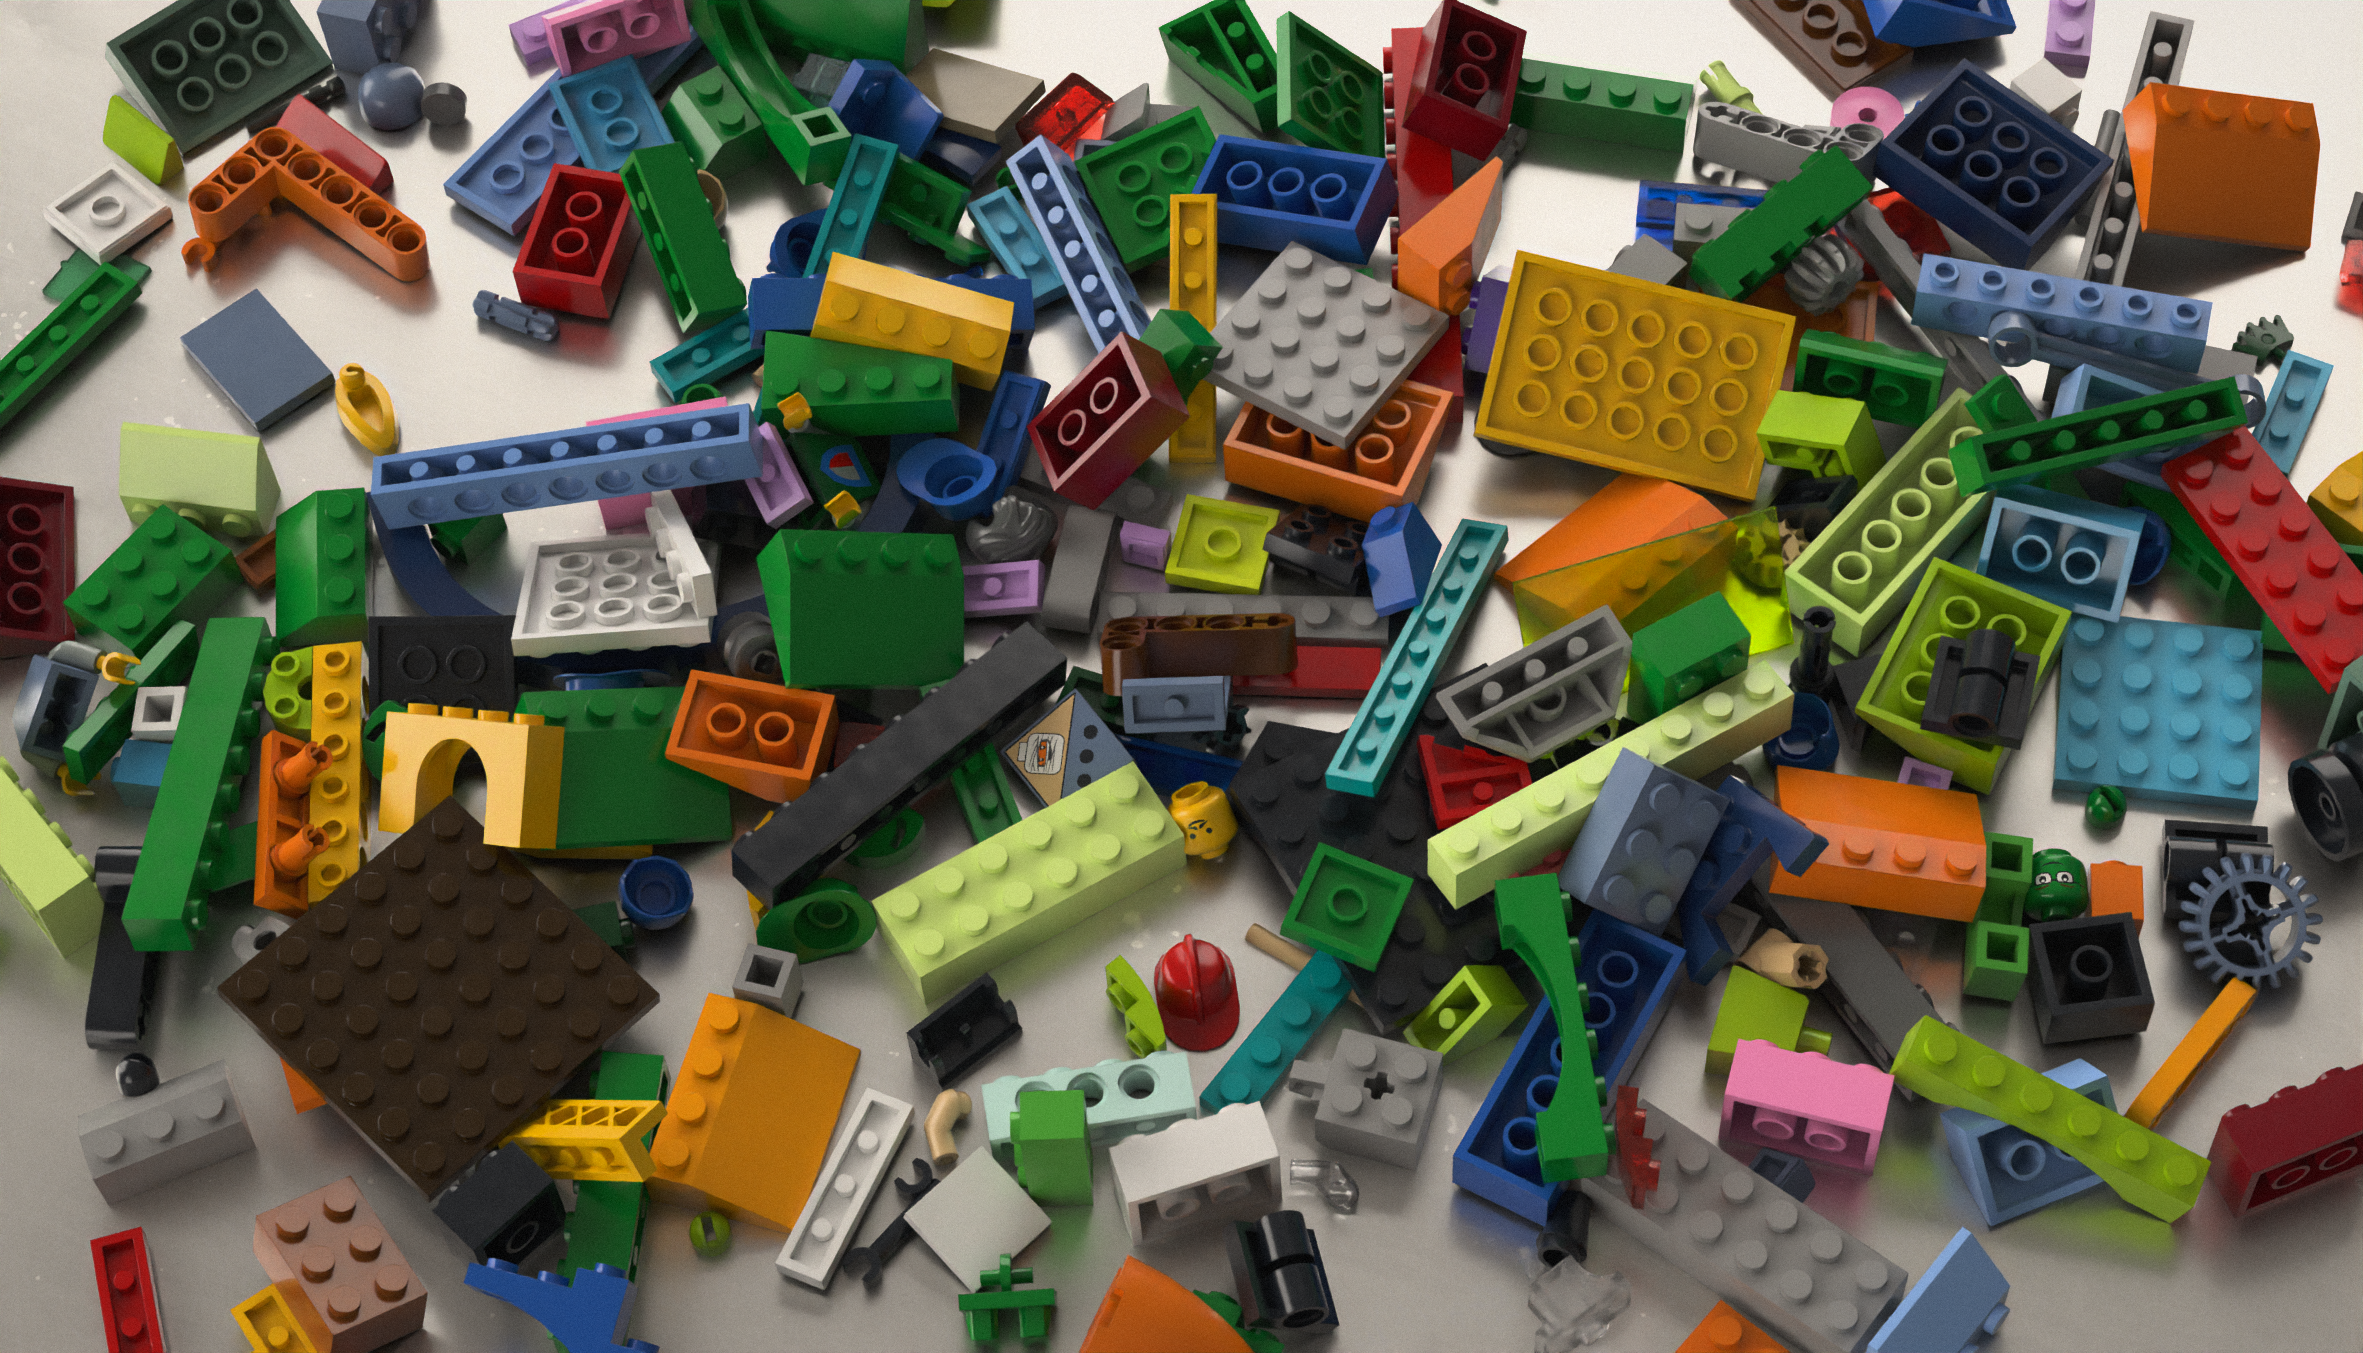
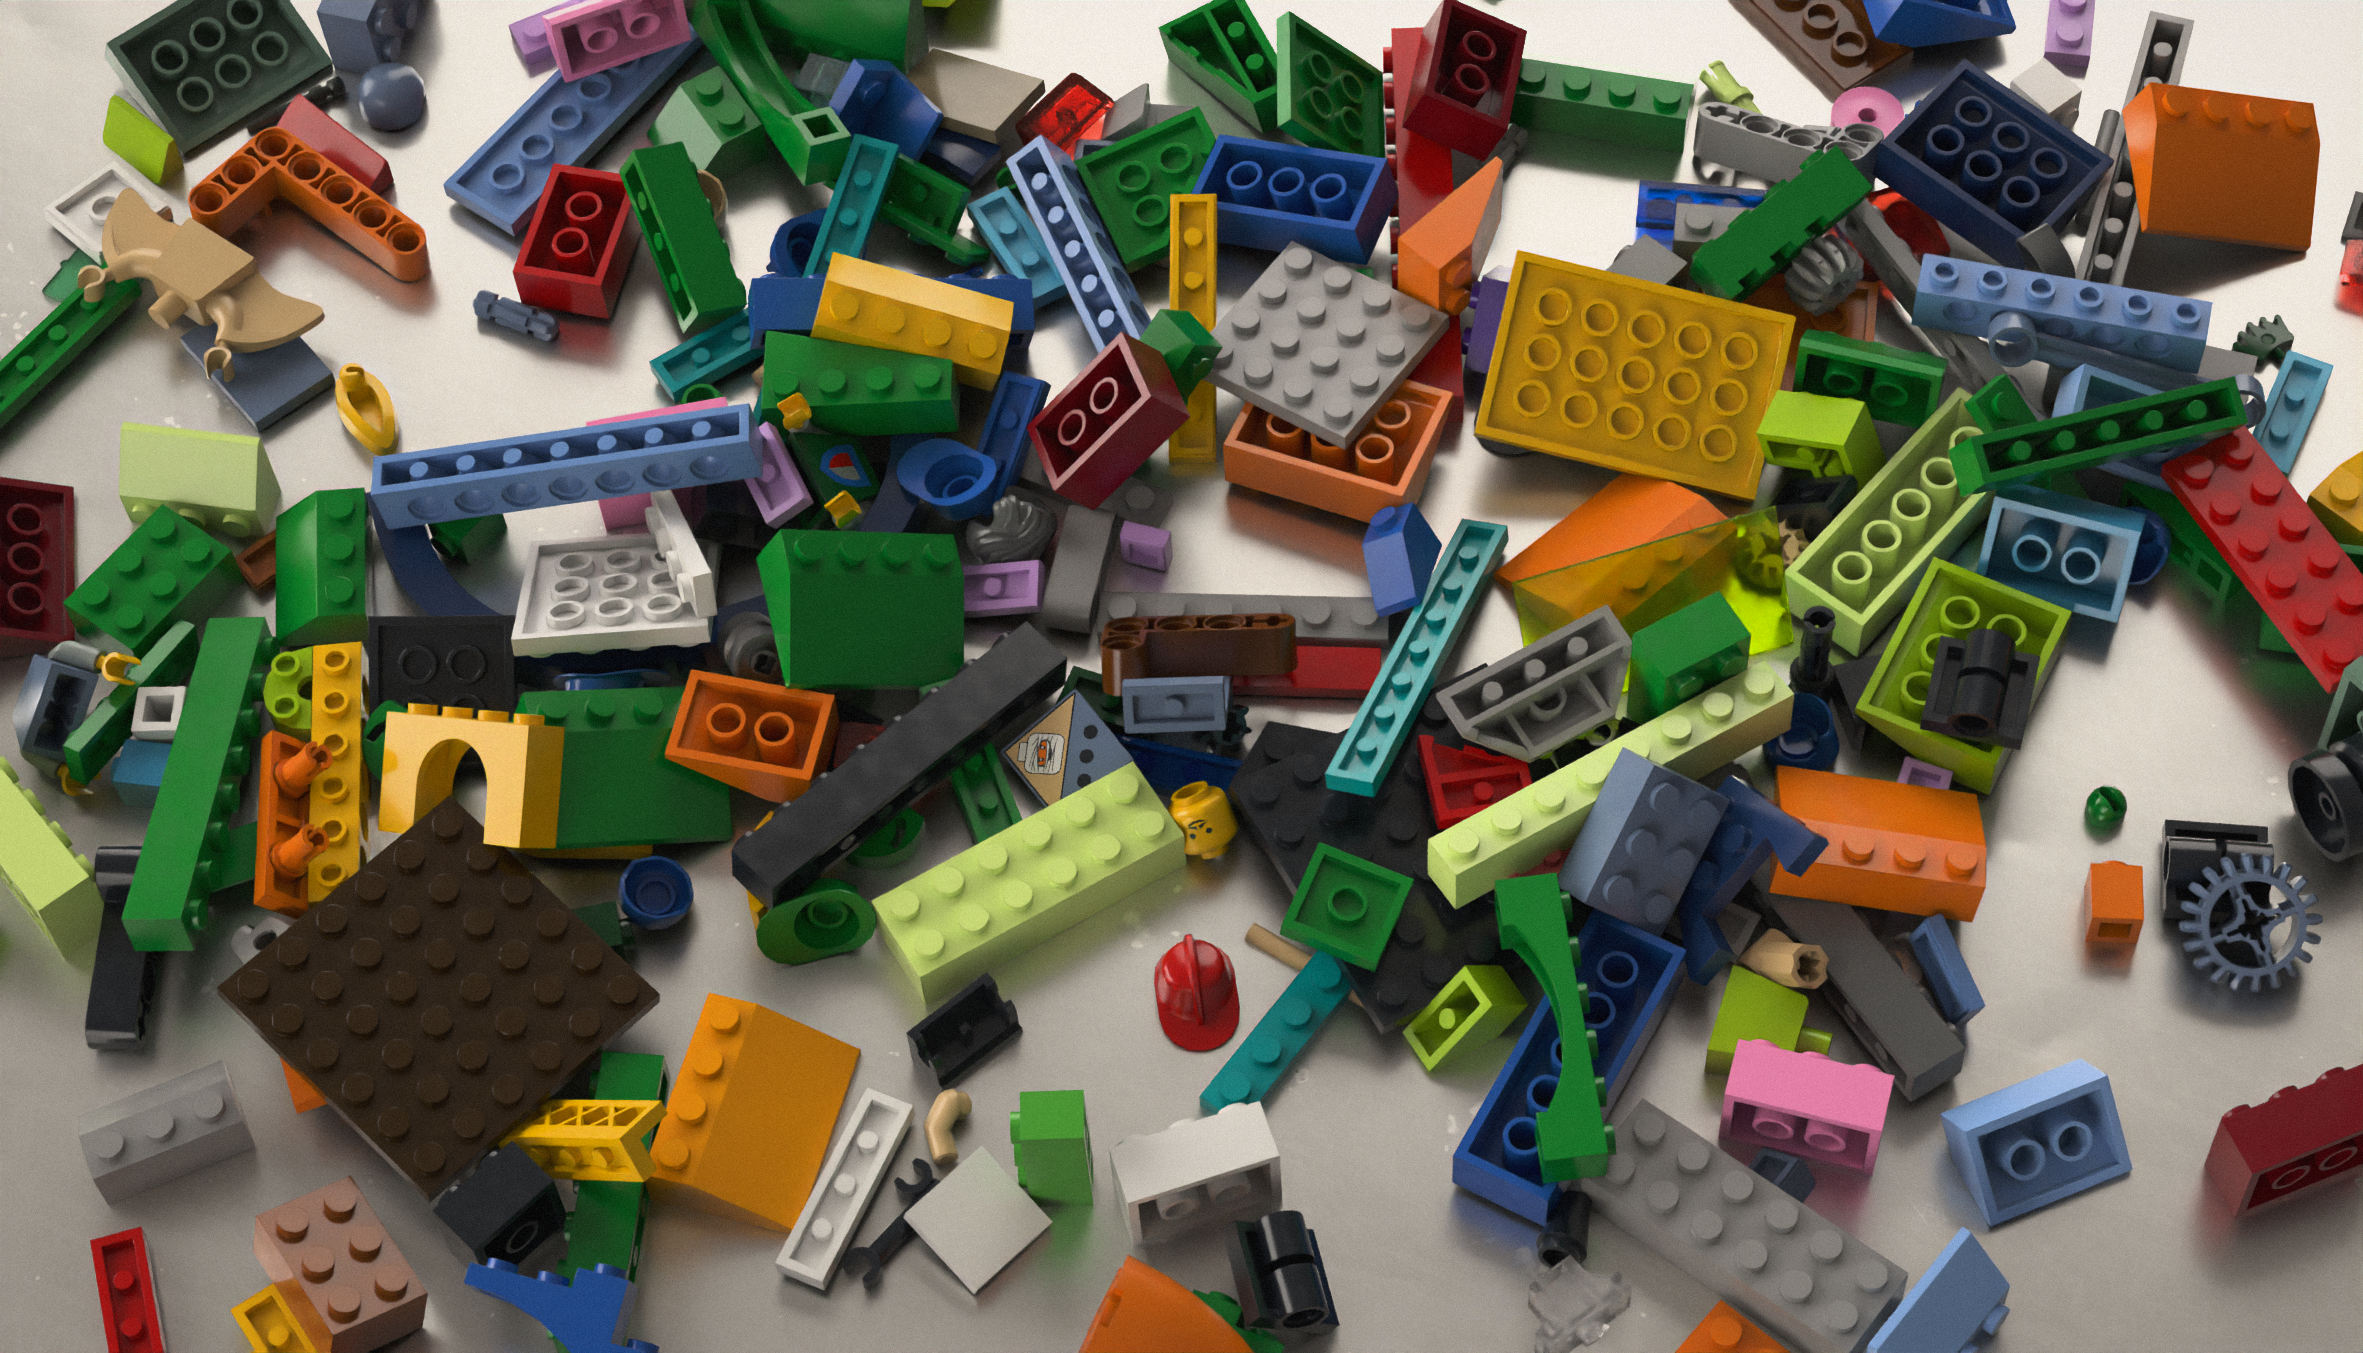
(136, 1075): black hinge -> none
(197, 277): none -> tan torso
(444, 103): dark grey tile -> none
(609, 113): dark azure tile -> none
(722, 1231): lime hinge -> none
(769, 979): light grey brick -> none
(983, 1308): green hips -> none
(1111, 1082): light aqua brick -> none
(1142, 1019): lime slope -> none
(1221, 546): neon yellow plate -> none
(1322, 543): black plate -> none
(1329, 1178): clear arm -> none
(1347, 1091): light grey hinge -> none
(1634, 1152): clear red slope -> none
(1946, 970): none -> medium blue tile
(1995, 940): bright green arch -> none
(2045, 252): none -> dark grey hat
(2056, 887): green head -> none
(2088, 978): black brick -> none
(2124, 1154): lime arch -> none
(2160, 711): medium azure plate -> none
(2192, 1054): light orange beam -> none

